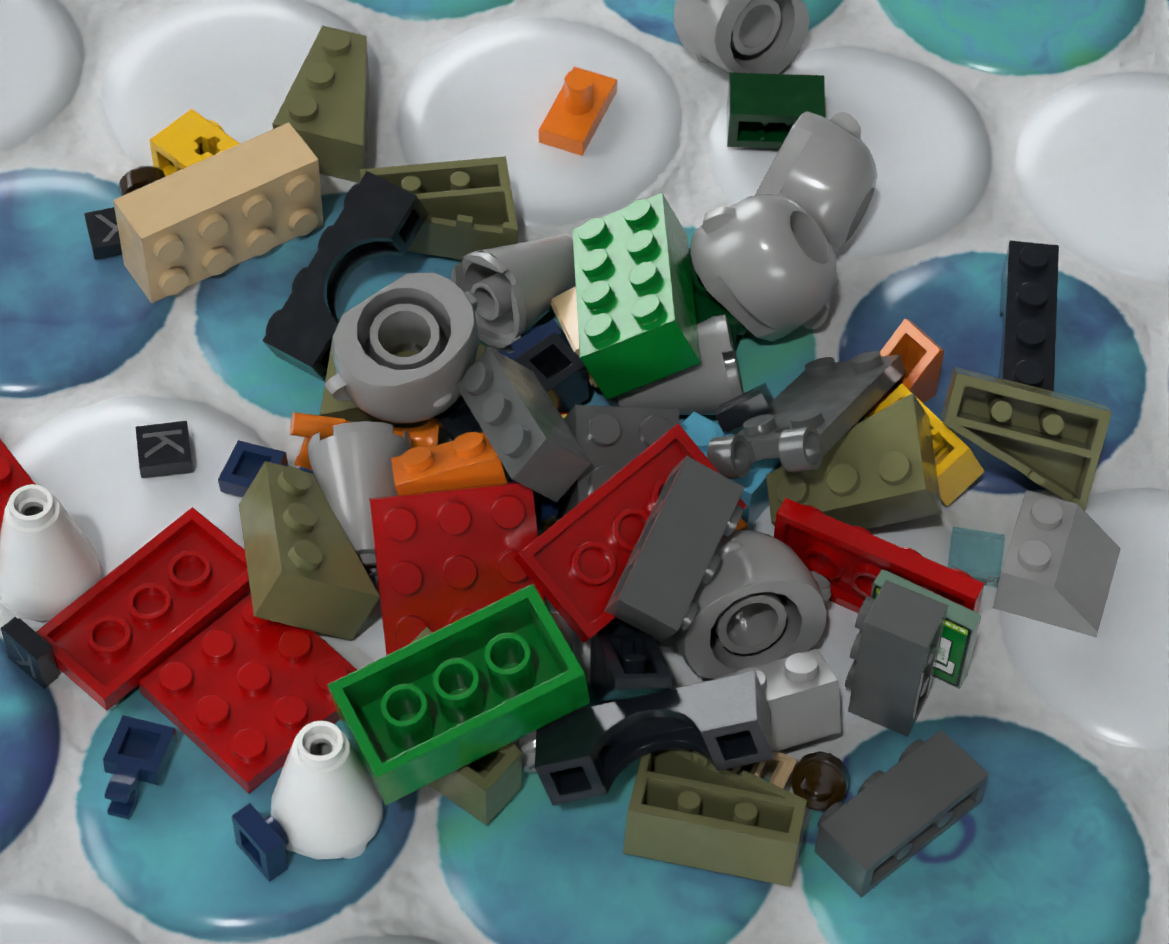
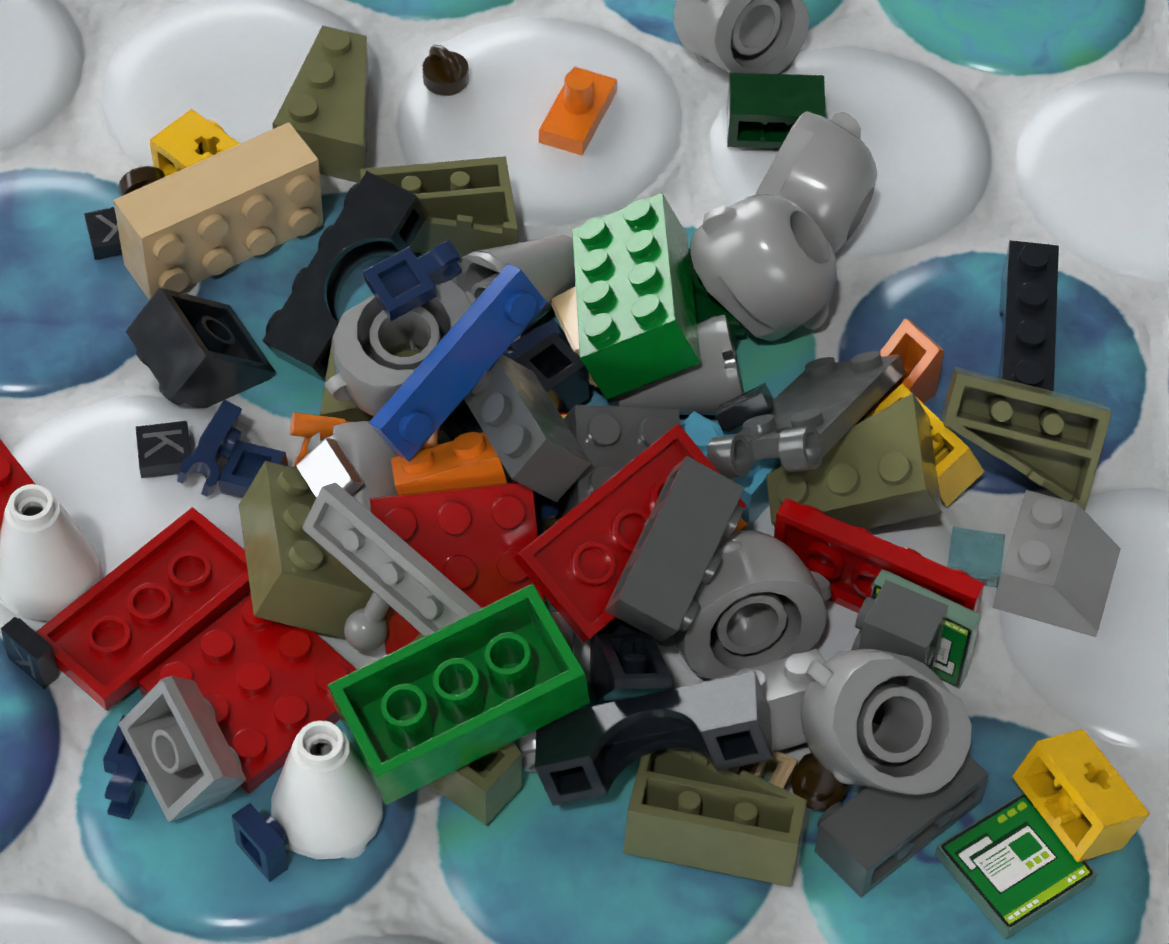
(181, 748): none -> light grey slope
(197, 349): none -> black slope
(216, 441): none -> dark blue plate
(327, 465): none -> piece
(387, 567): none -> light grey plate
(408, 281): none -> dark blue plate
(445, 71): none -> dark brown tile
(458, 362): none -> blue plate
(921, 731): none -> light grey piece
(1014, 866): none -> tile
(1080, 795): none -> yellow brick

